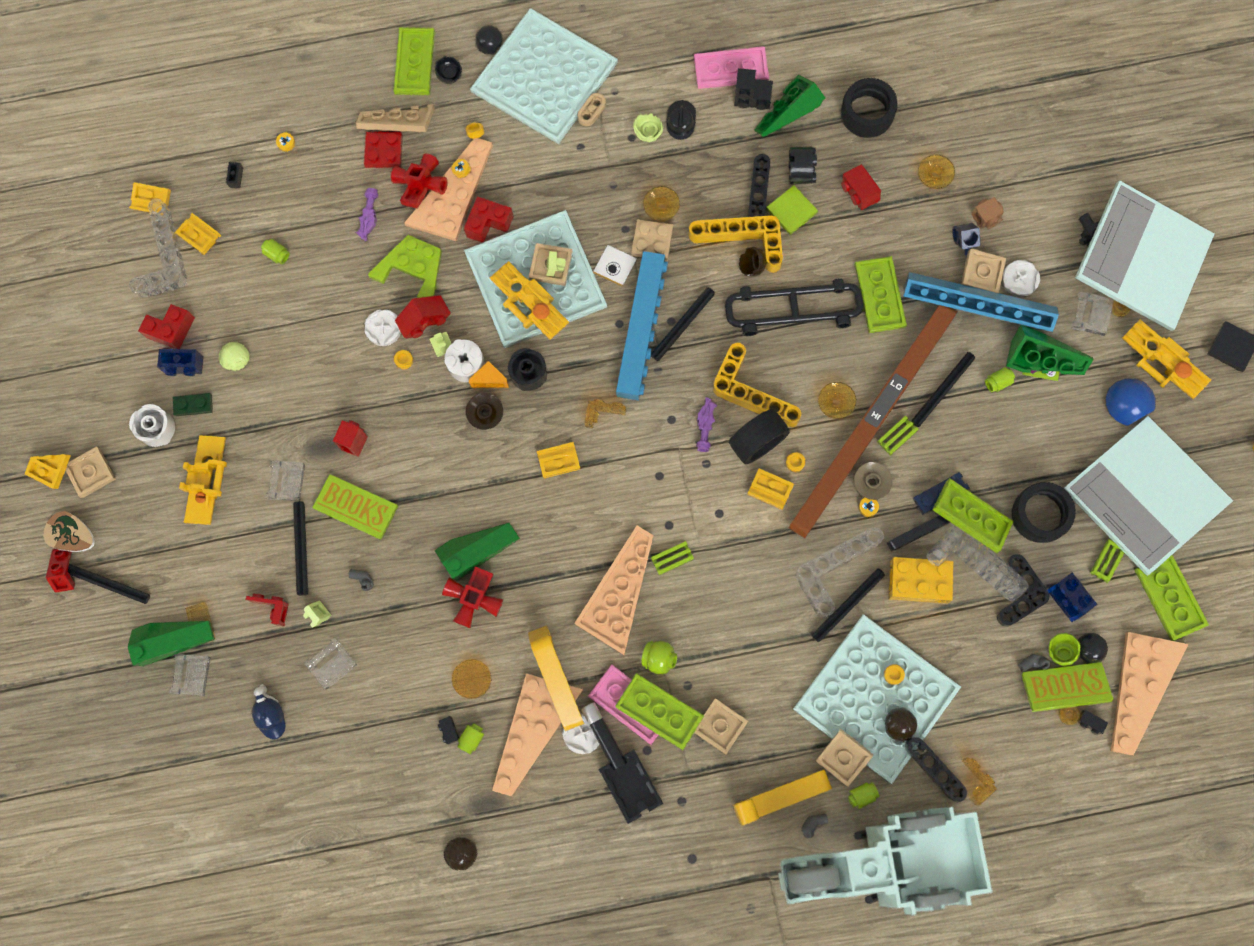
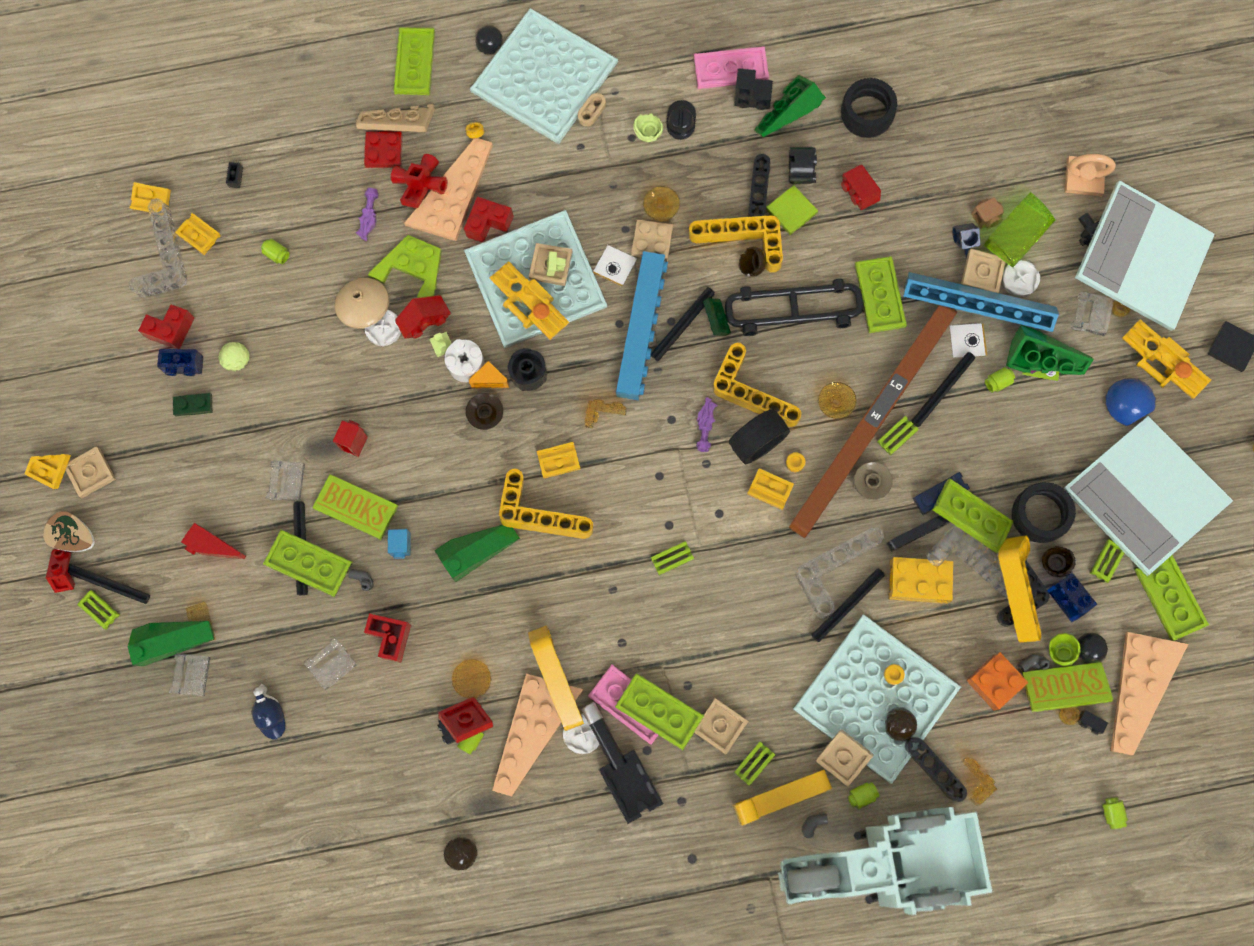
(110, 619): none -> lime tile
(152, 425): white brick -> none
(198, 481): yellow piece -> none
(208, 544): none -> red slope
(278, 614): red bracket -> none
(285, 142): yellow tile -> none
(307, 563): none -> lime tile
(317, 613): yellowish green tile -> none
(365, 309): none -> tan dish
(393, 635): none -> red brick
(399, 543): none -> dark azure brick
(403, 359): yellow tile -> none
(448, 70): black hair -> none
(461, 168): yellow tile -> none
(465, 719): none -> red plate
(473, 596): red brick -> none
(537, 515): none -> yellow beam
(614, 602): light nougat wing -> none
(659, 657): lime piece -> none
(717, 317): none -> dark green plate
(759, 770): none -> lime tile
(868, 507): yellow tile -> none
(936, 164): clear yellow dish -> none
(968, 339): none -> white sticker
(997, 681): none -> orange brick
(1018, 588): none -> yellow beam
(1020, 230): none -> clear neon green slope
(1058, 561): none -> dark brown hair
(1087, 174): none -> light nougat tile
(1115, 813): none -> lime brick

